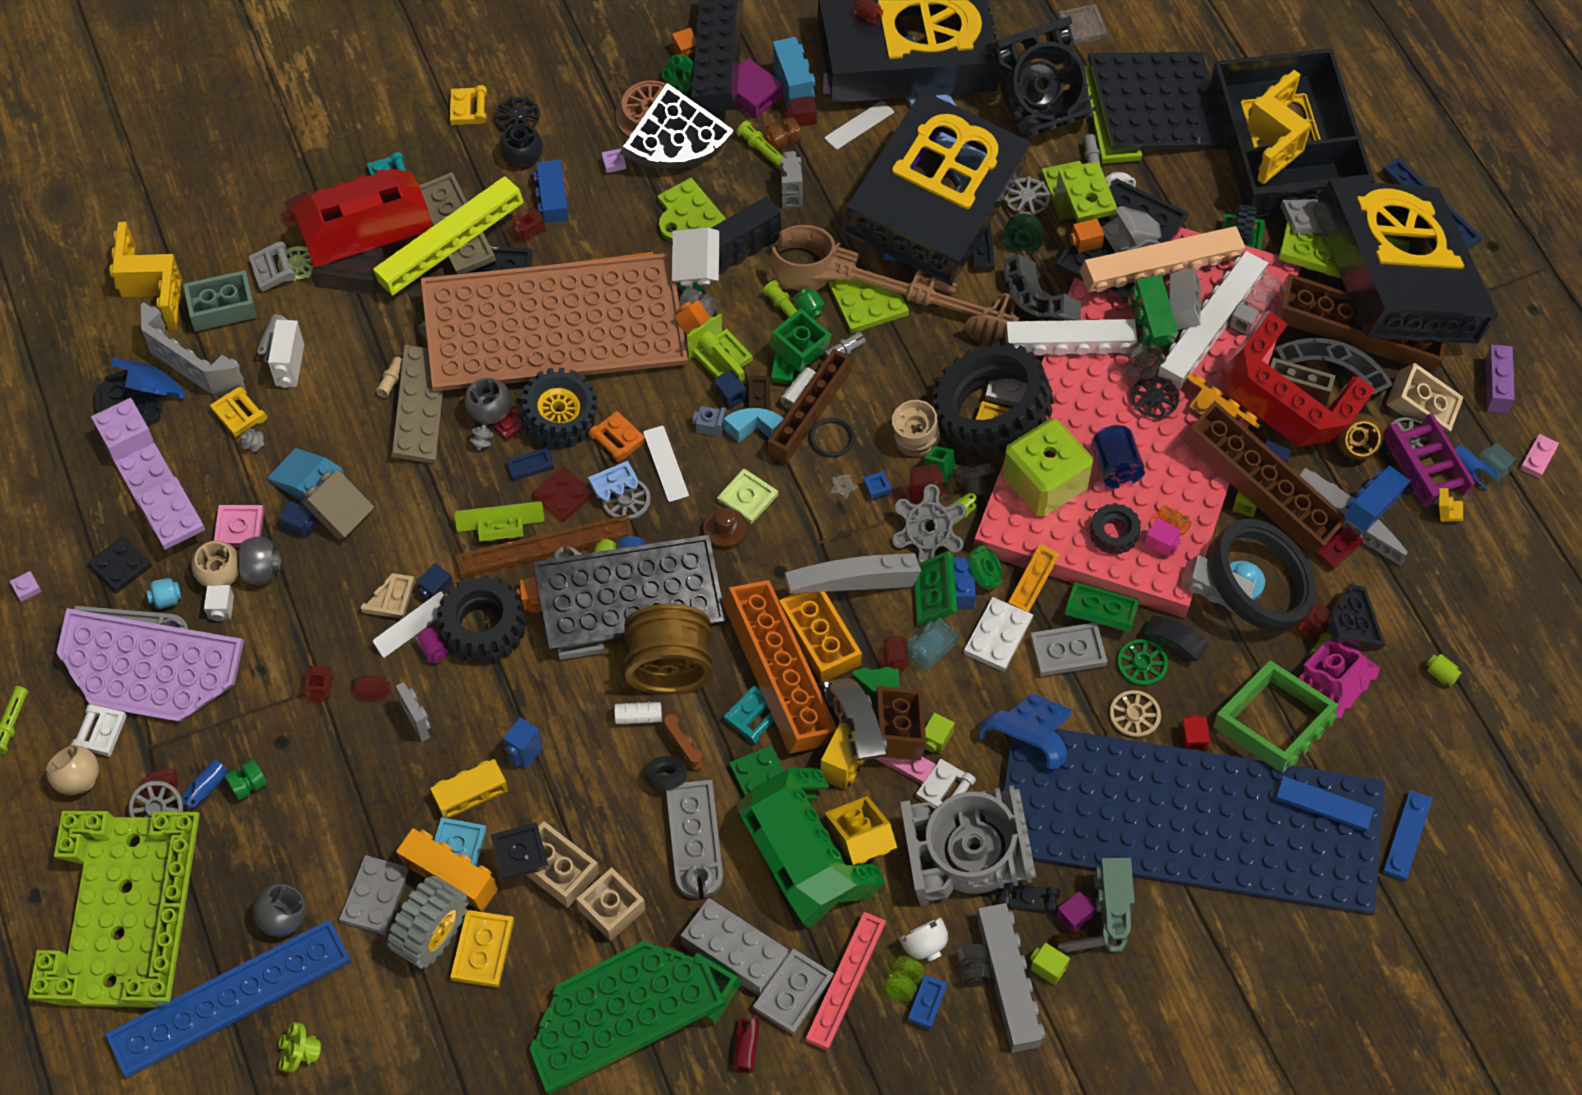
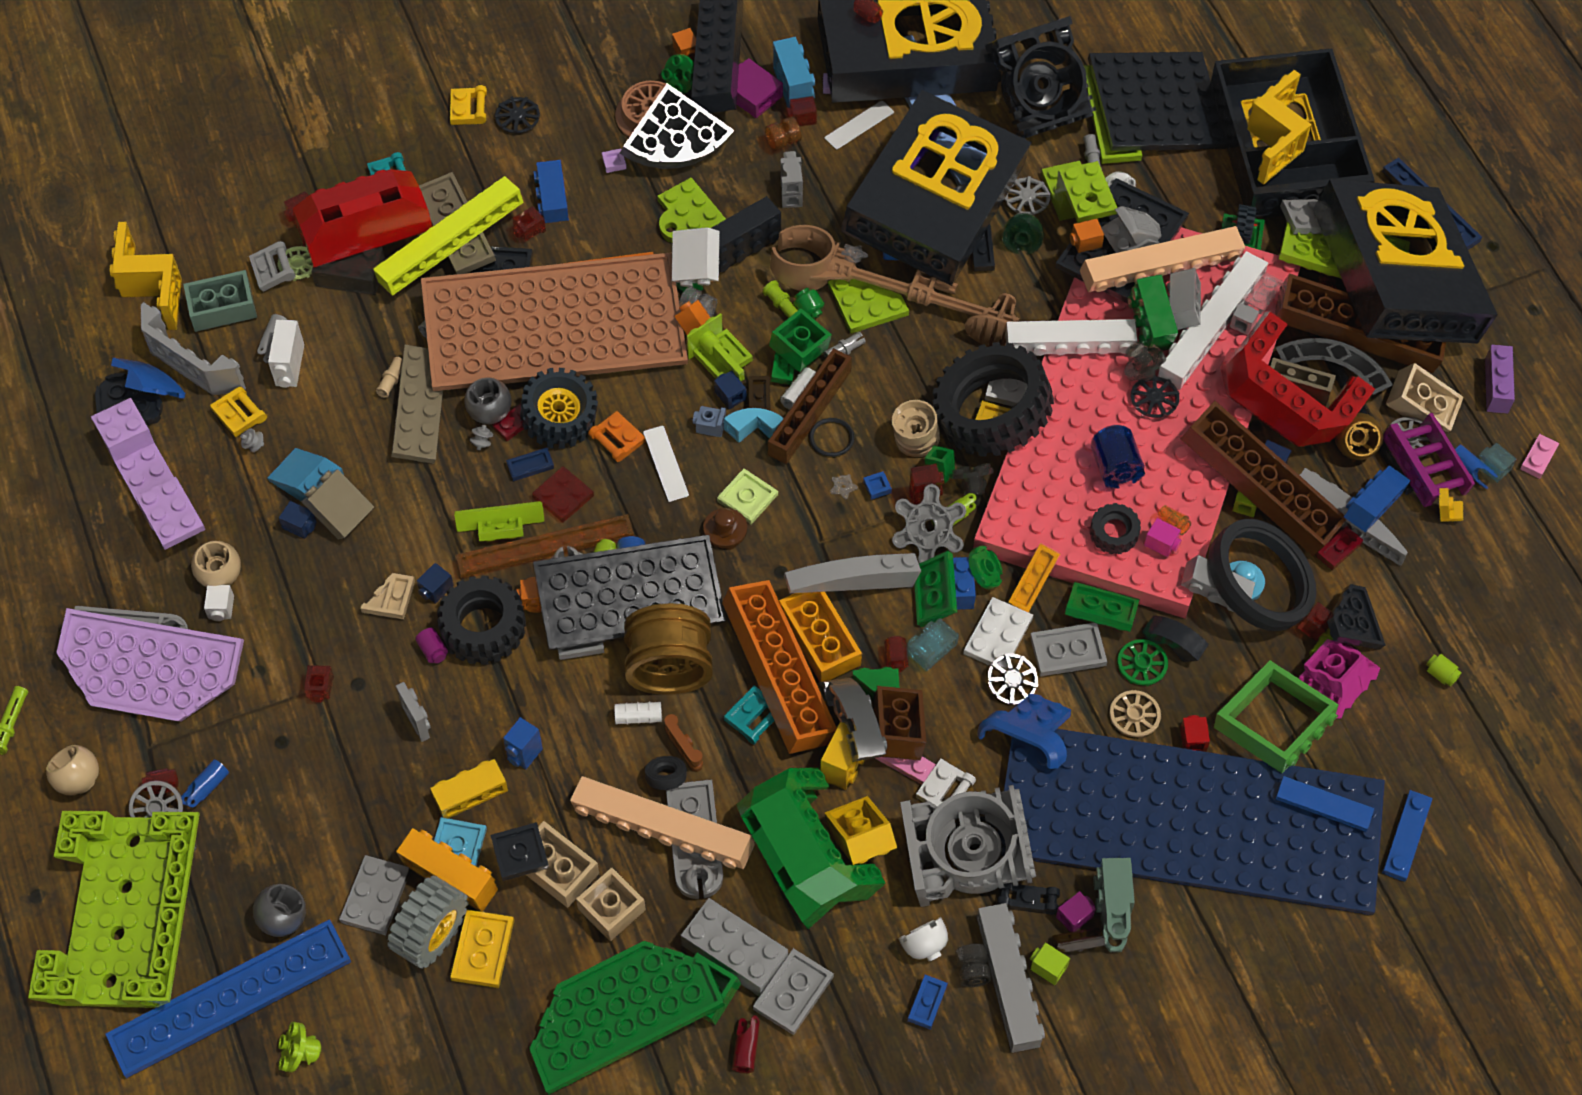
(25, 586): lavender plate -> none
(105, 732): white plate -> none
(120, 564): black plate -> none
(163, 593): medium azure head -> none
(238, 523): bright pink plate -> none
(245, 779): green wheel -> none
(258, 560): flat silver wheel -> none
(372, 687): clear red brick -> none
(408, 626): white sticker -> none
(520, 145): black wheel -> none
(613, 480): light blue plate -> none
(626, 501): light grey wheel -> none
(662, 822): none -> light nougat brick
(755, 768): green plate -> none
(756, 140): lime pin -> none
(845, 981): coral plate -> none
(853, 254): none -> clear plate
(904, 979): clear neon green wheel -> none
(938, 733): lime brick -> none
(1012, 678): none -> wheel
(1029, 296): dark grey brick -> none
(1042, 480): lime plate -> none
(1086, 23): clear tile -> none
(1208, 396): light orange bracket -> none

